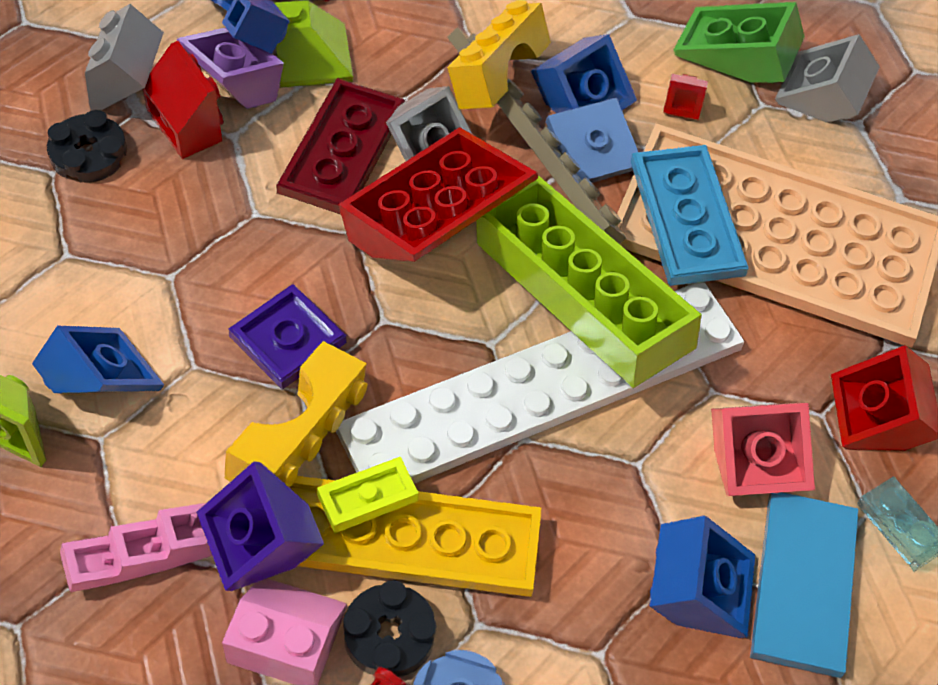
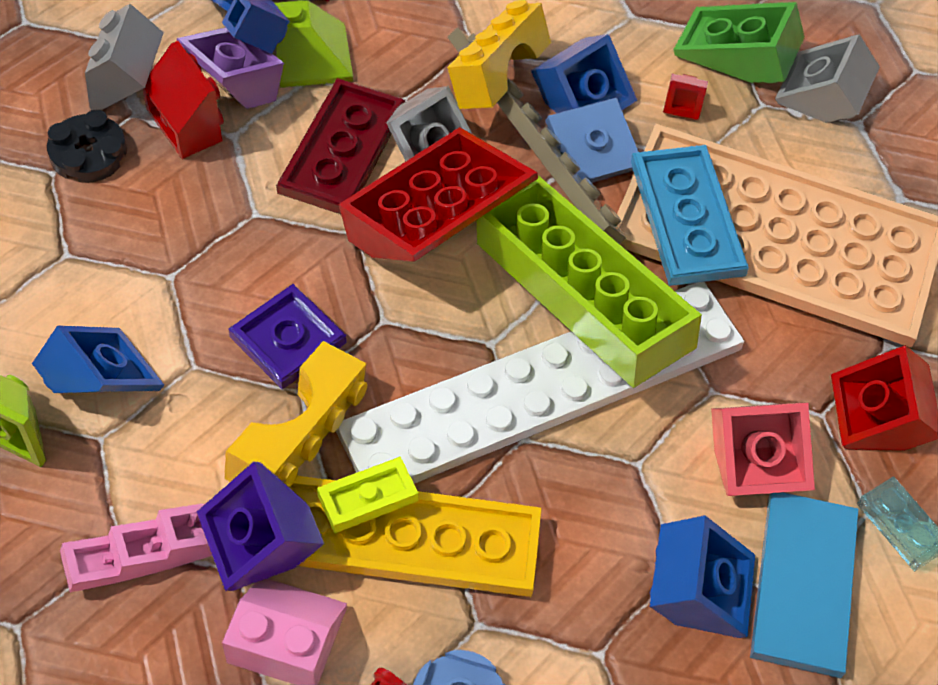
(393, 604): black plate -> none

